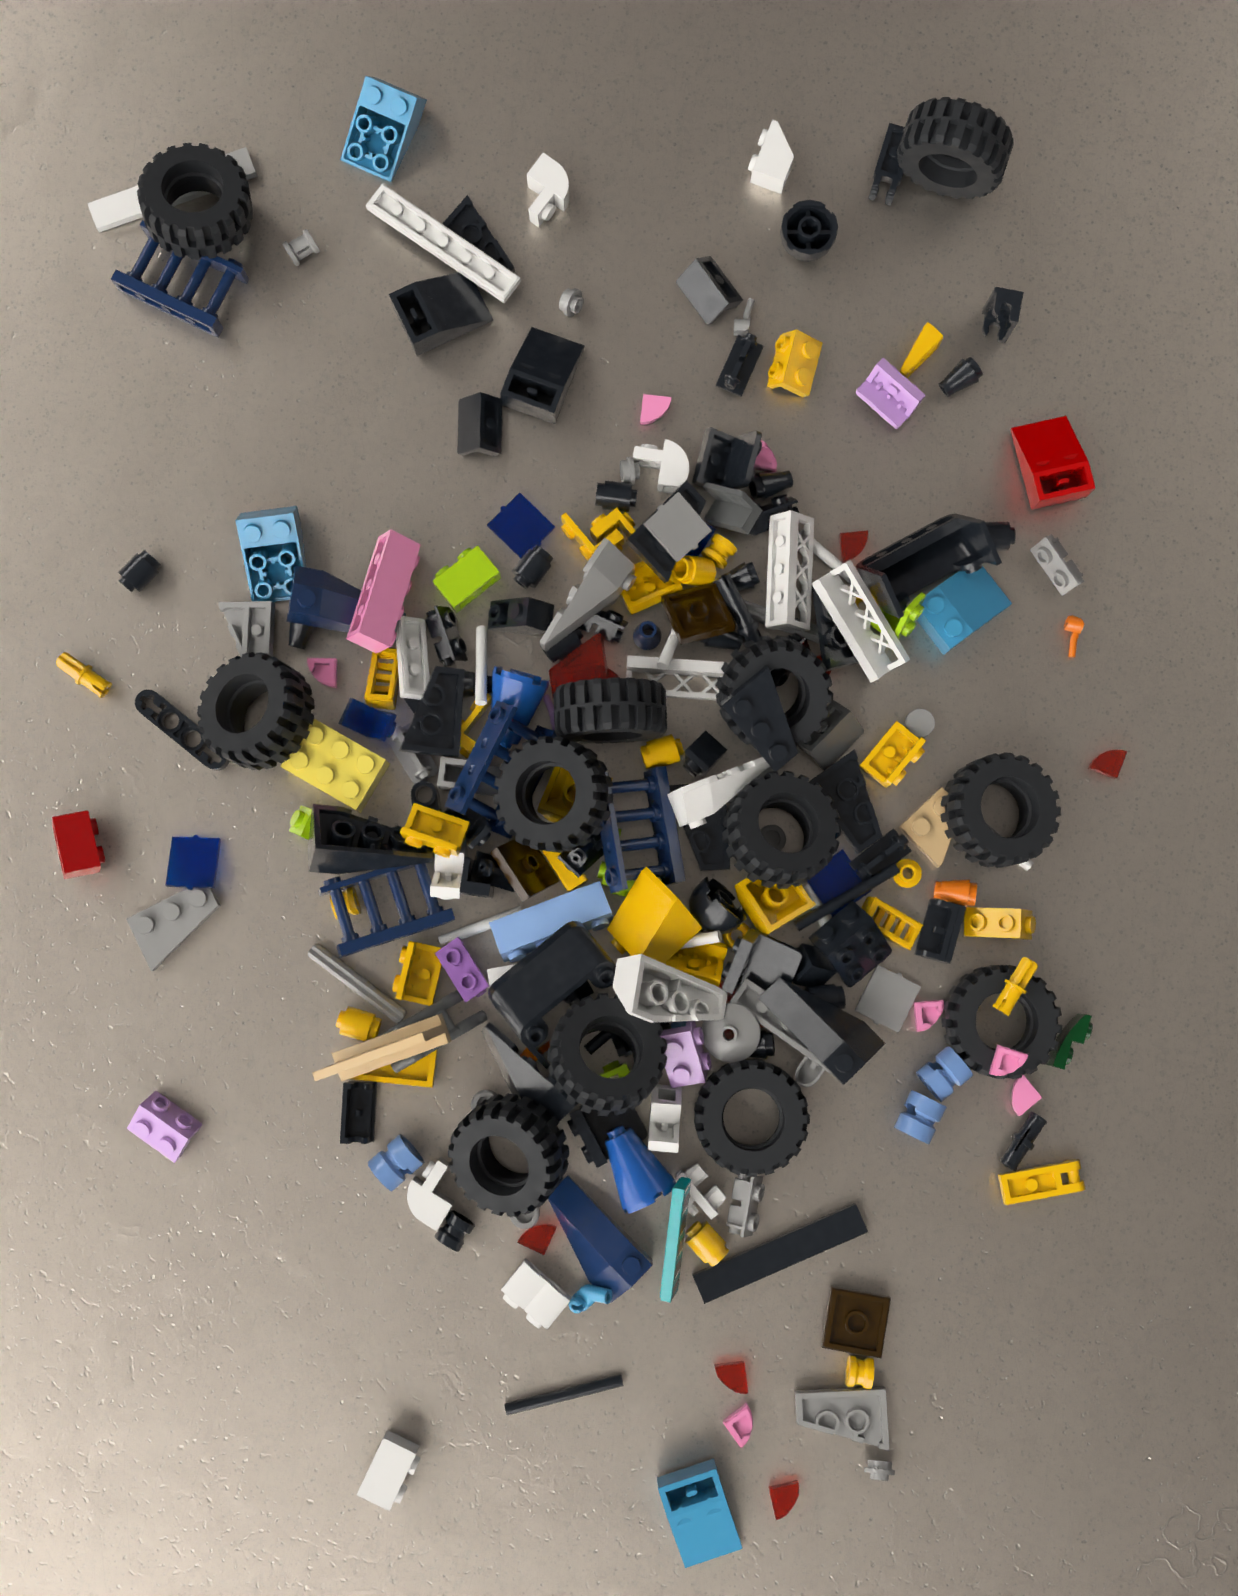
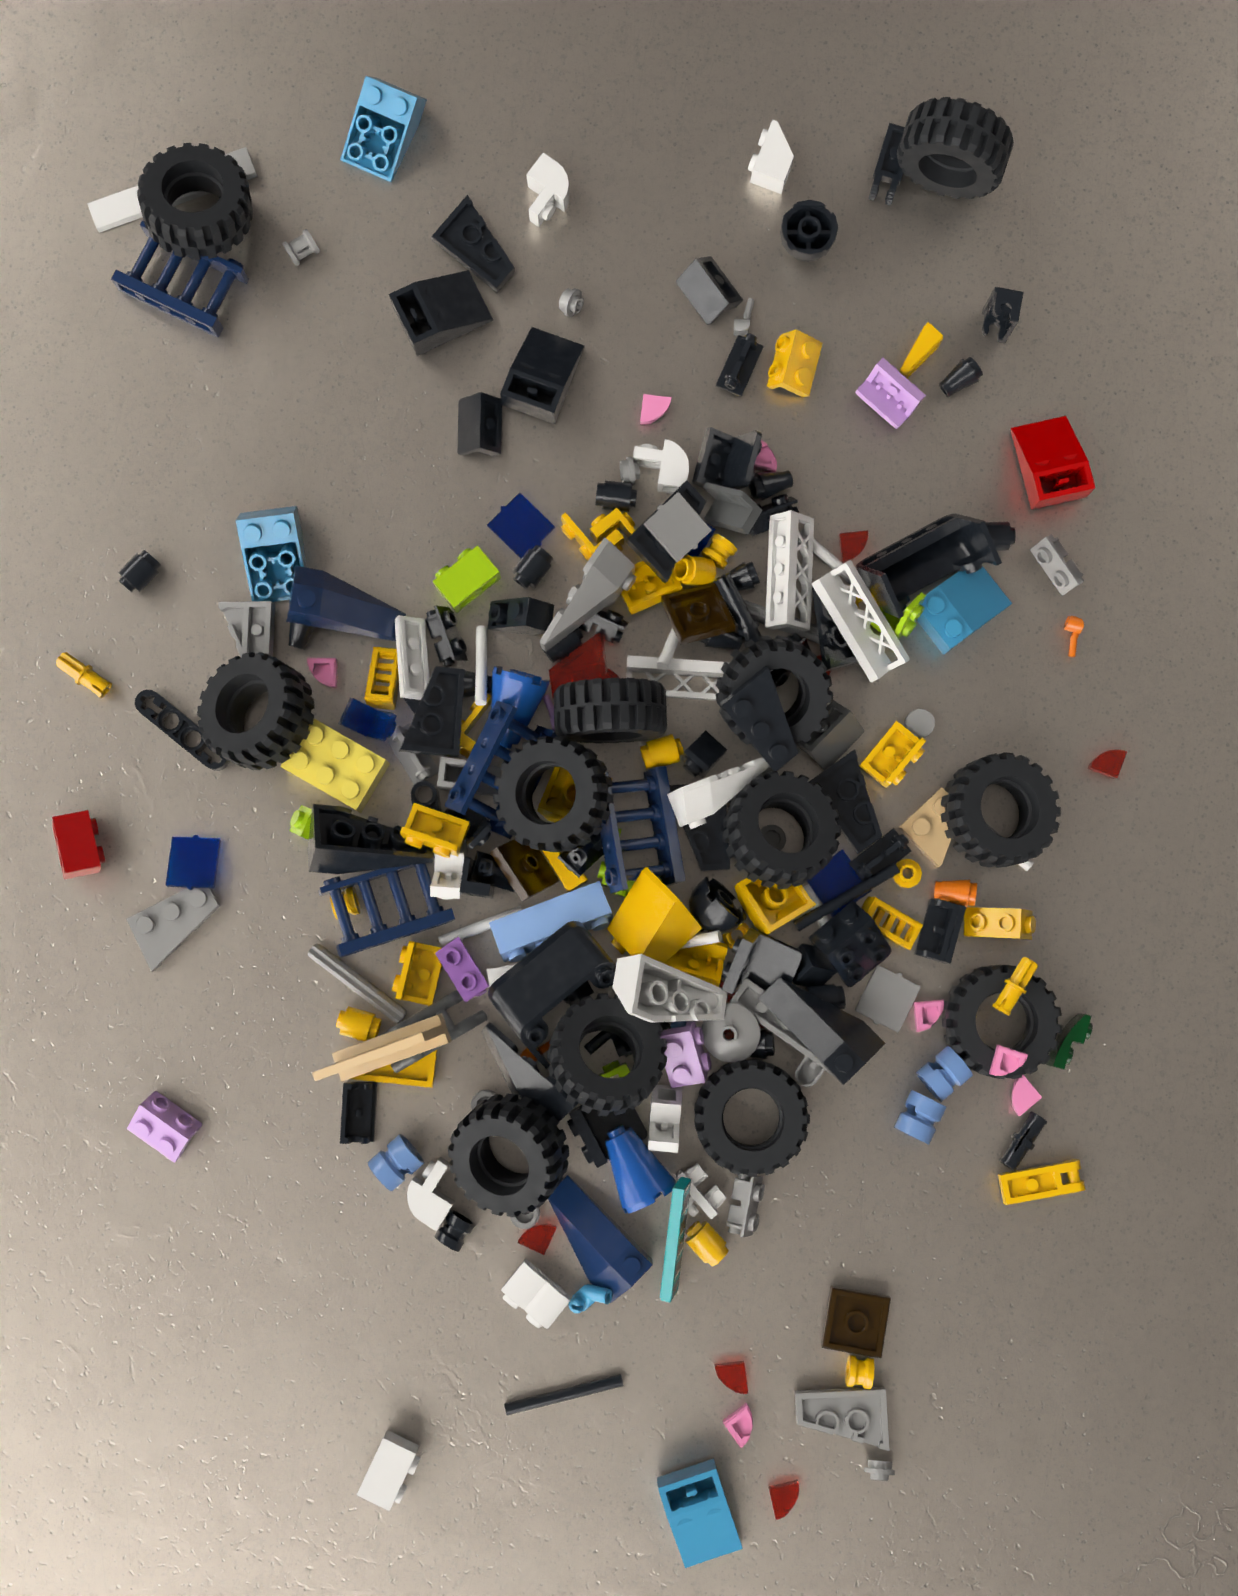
(384, 592): bright pink brick -> none
(443, 243): white tile -> none
(644, 641): dark blue cone -> none
(780, 1253): black tile -> none

